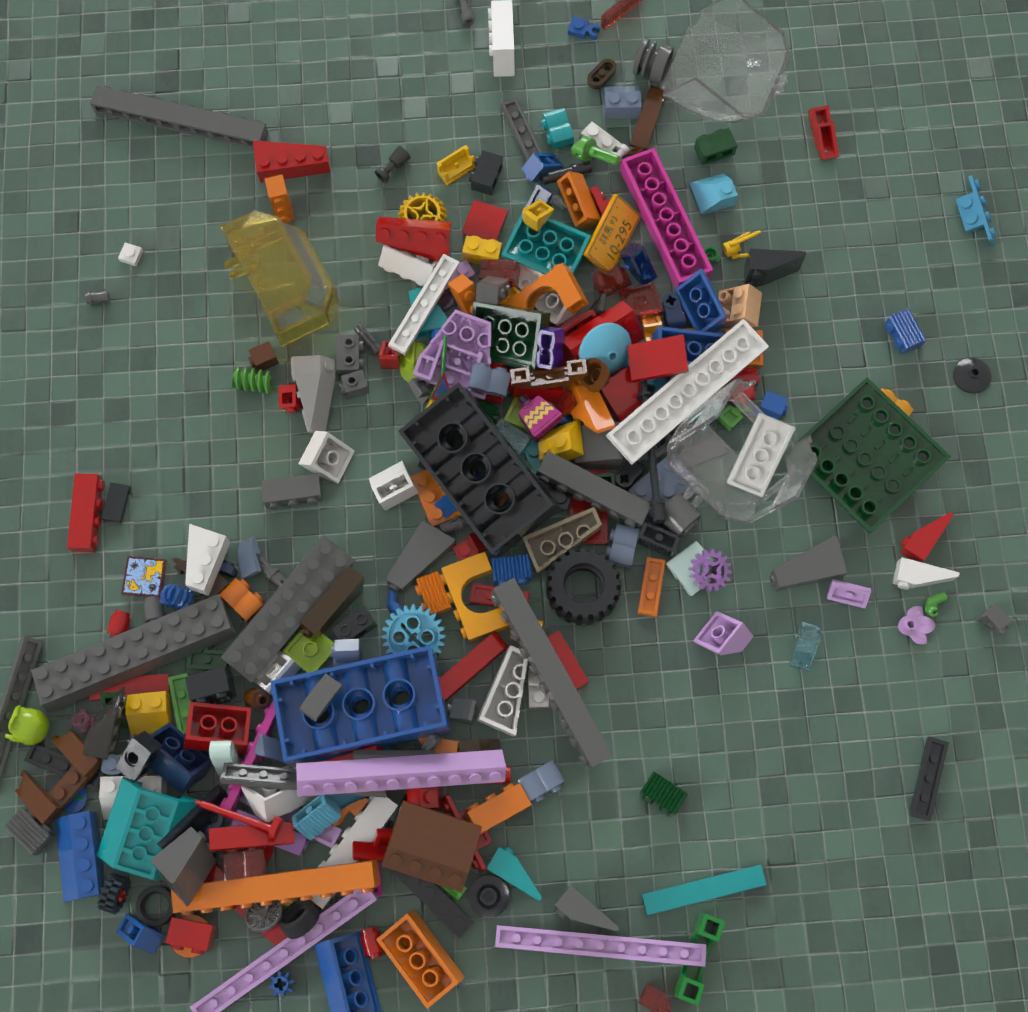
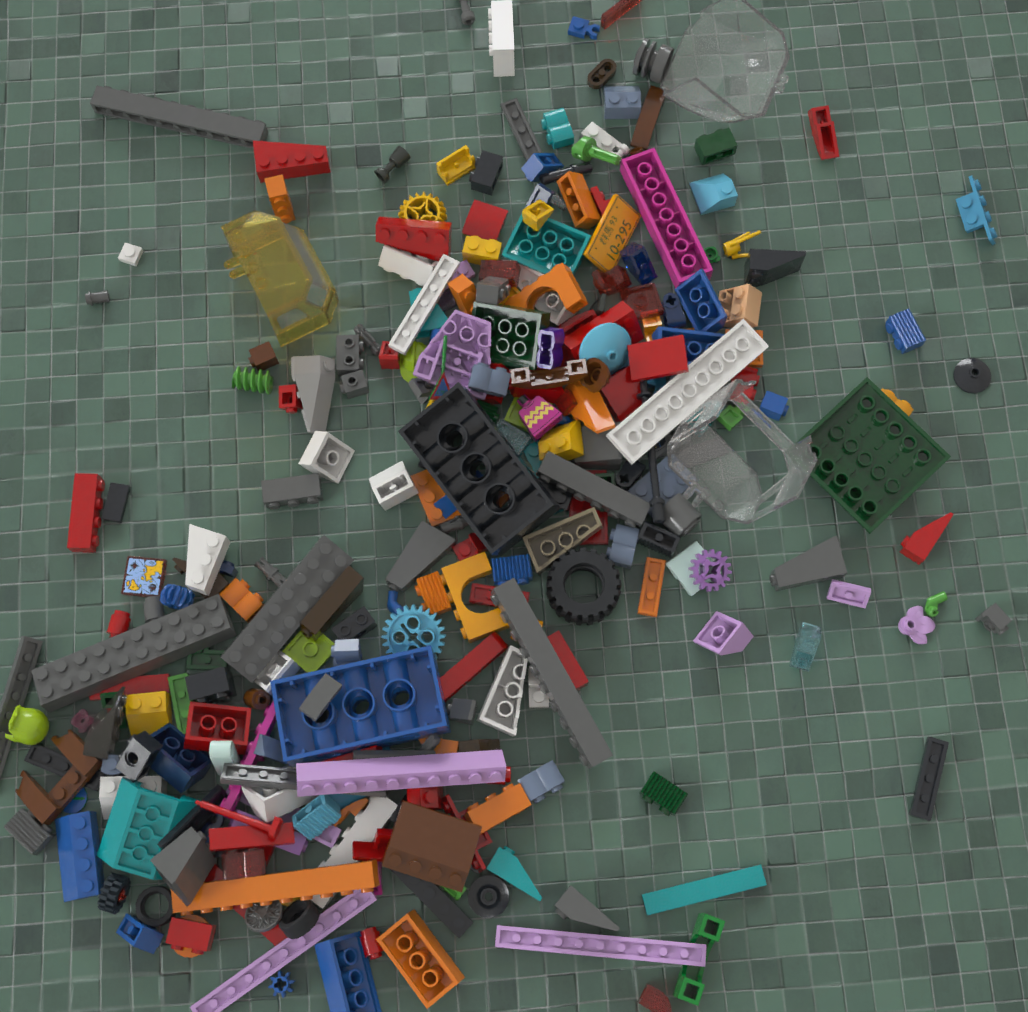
(247, 557): sand blue slope -> none
(760, 454): white tile -> none
(916, 574): white slope -> none

